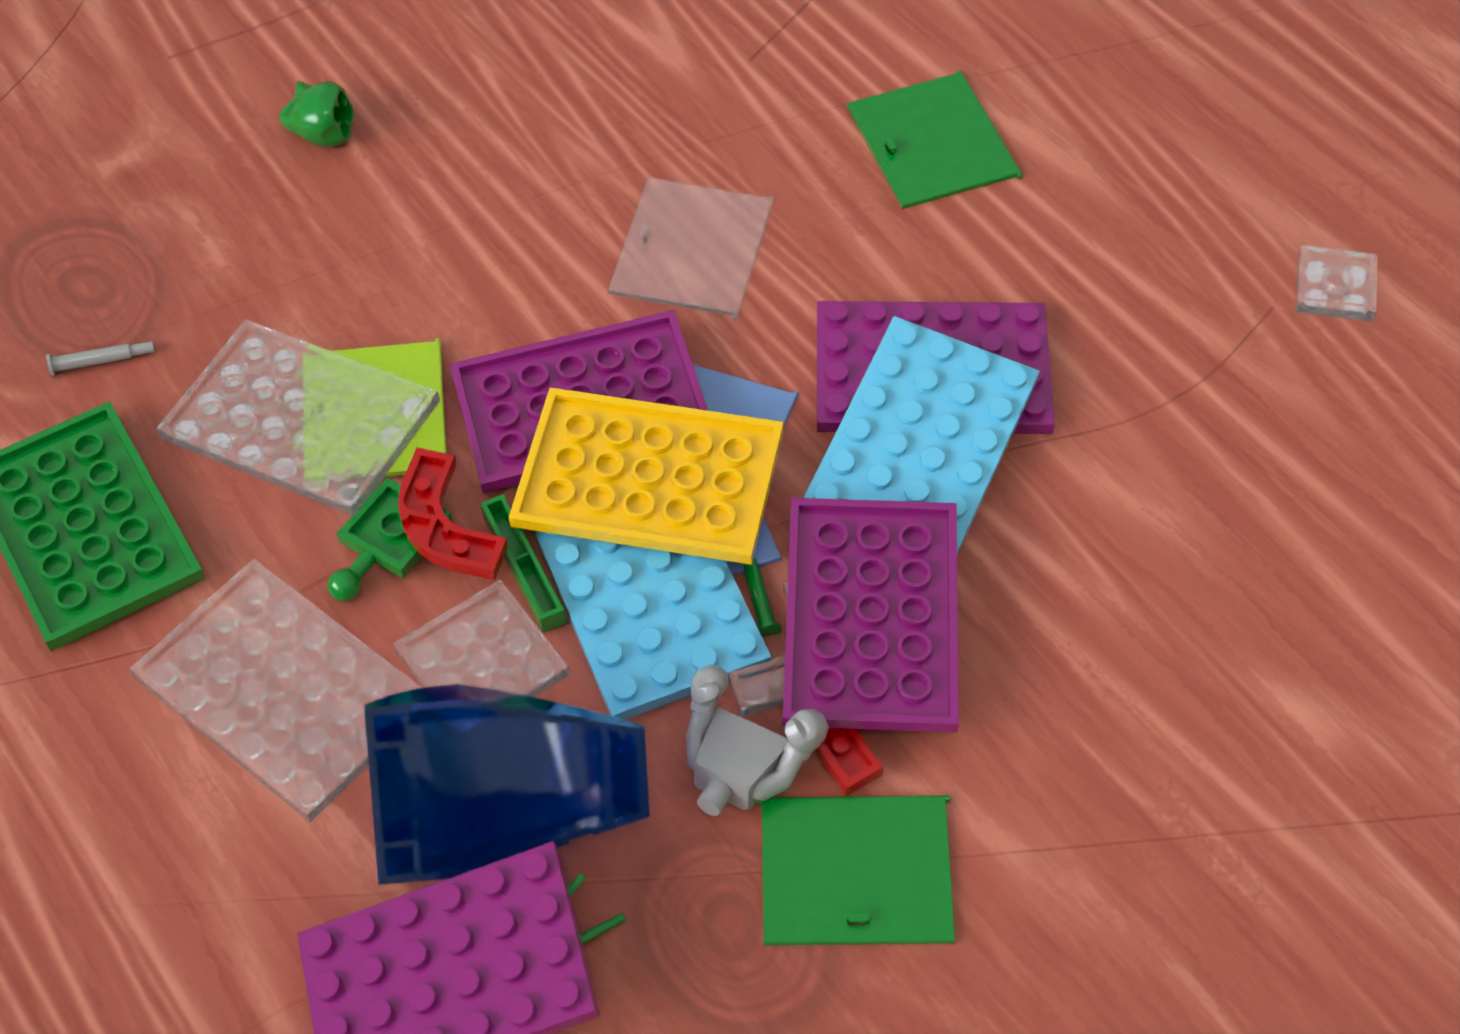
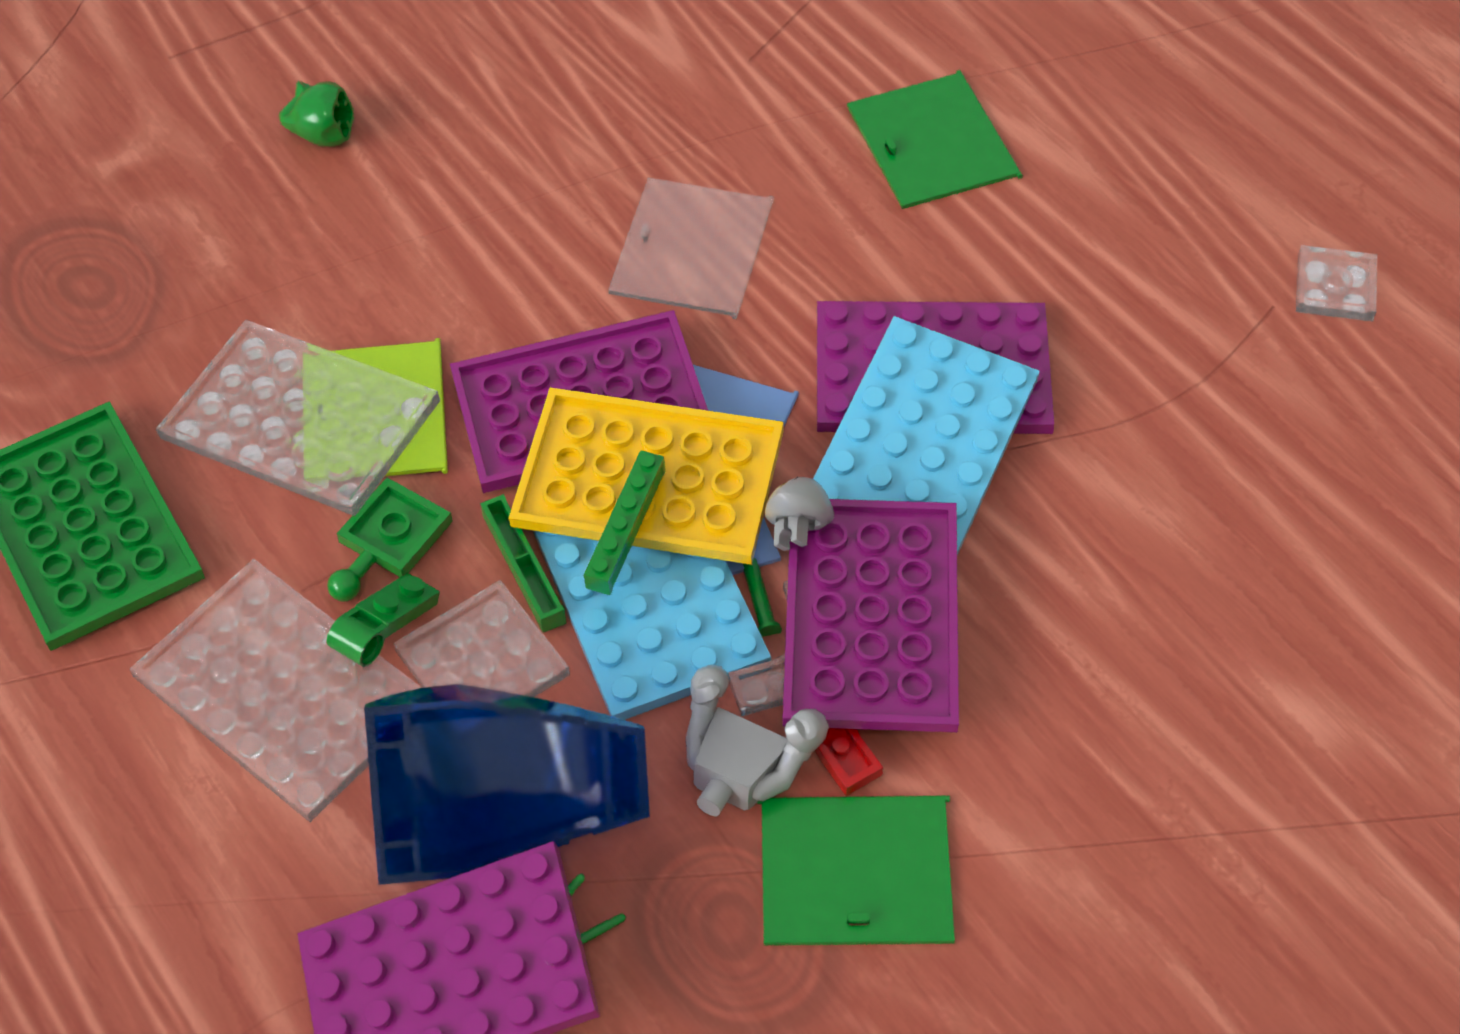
(97, 356): light grey piece -> none
(363, 629): none -> green plate
(432, 530): red plate -> none
(624, 522): none -> green piece
(796, 509): none -> light grey piece

